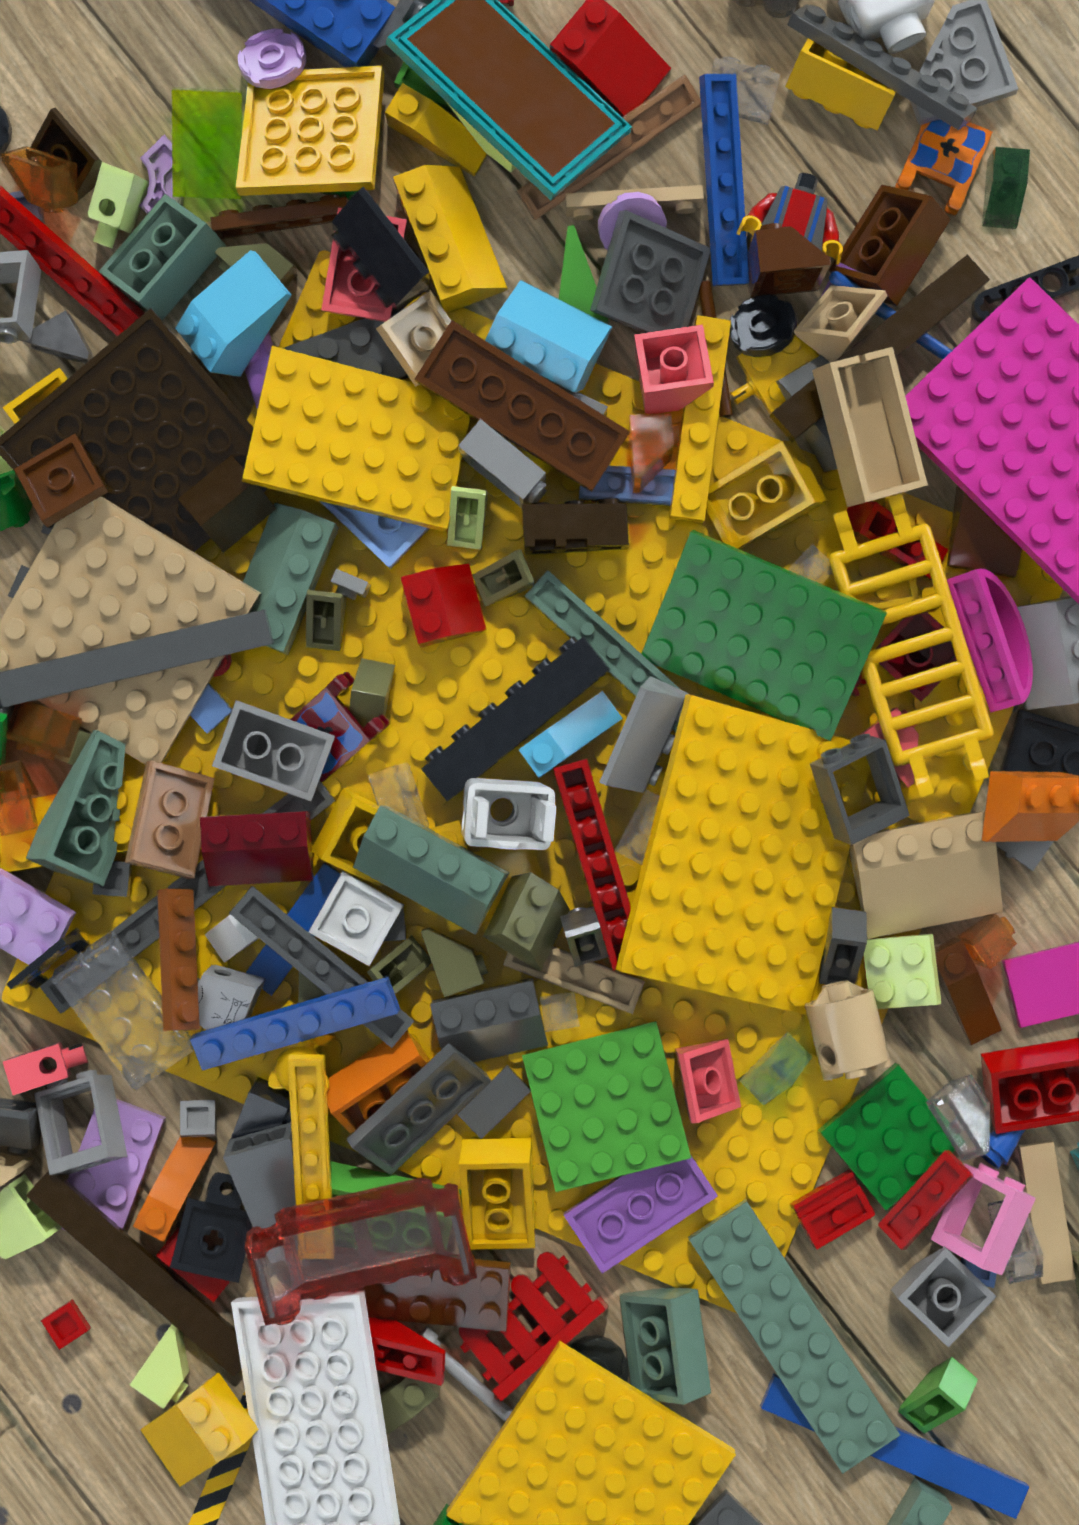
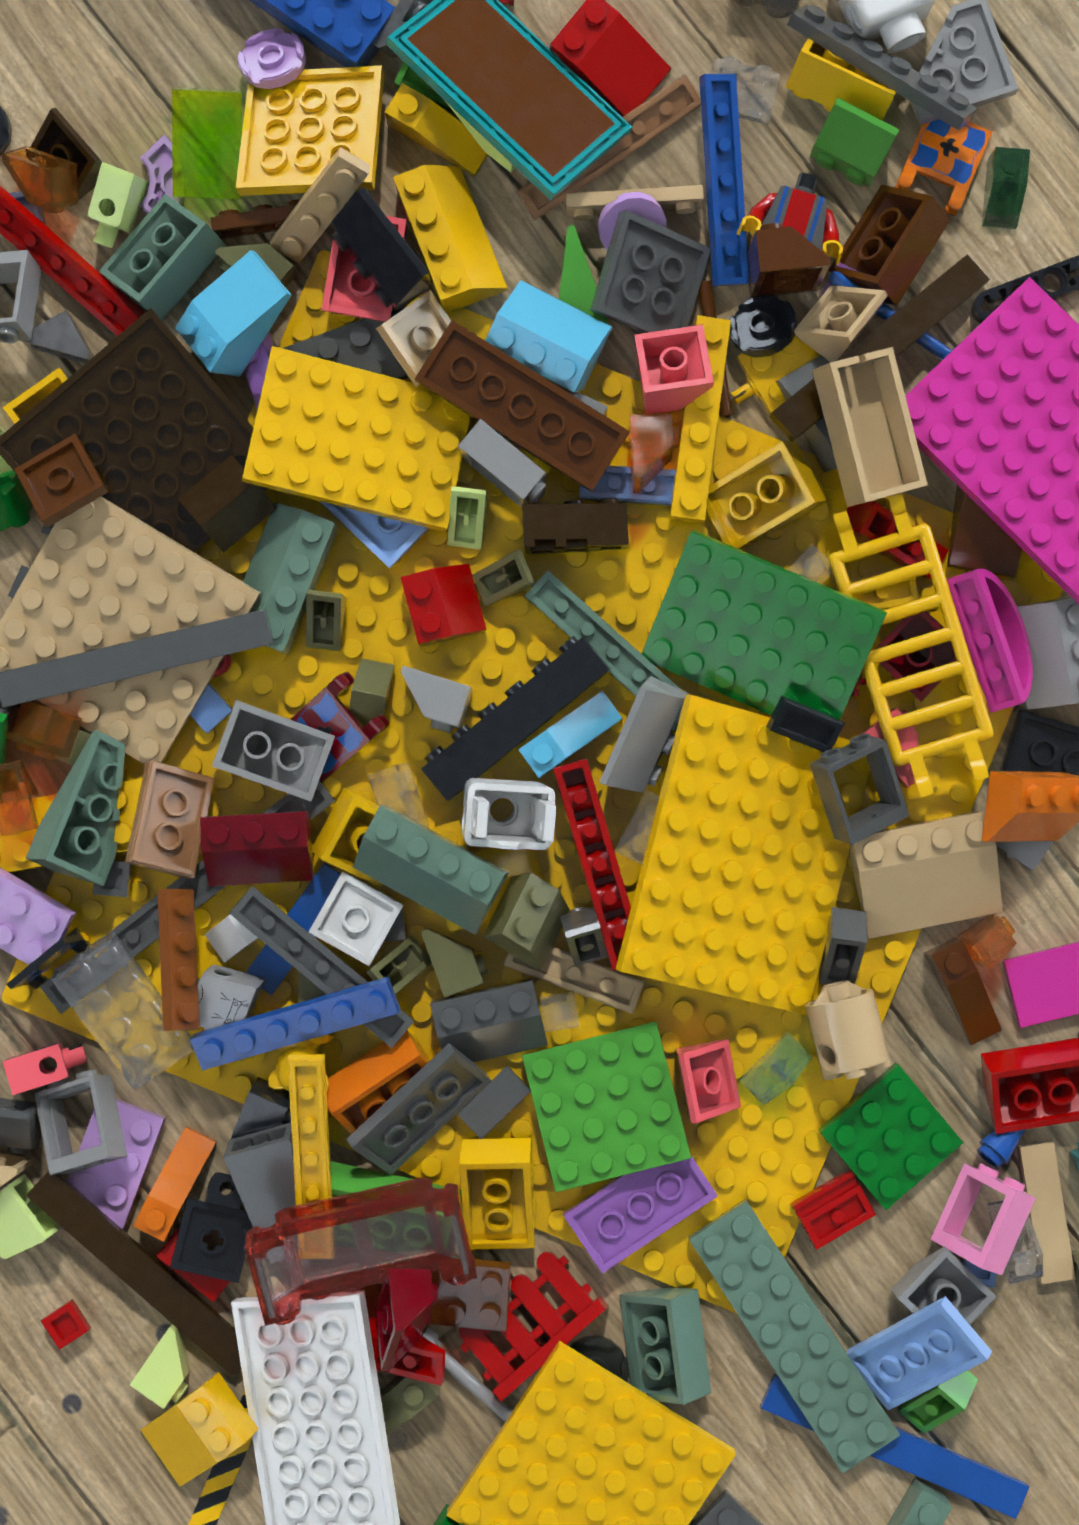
(197, 1118): light grey plate -> none
(320, 205): none -> tan plate
(350, 585): light grey plate -> none
(403, 1312): none -> dark red slope
(438, 698): none -> light grey slope
(805, 724): none -> black tile
(853, 143): none -> bright green slope
(902, 971): yellowish green plate -> none
(918, 1353): none -> light blue plate
(925, 1200): red plate -> none
(963, 1116): clear slope -> none

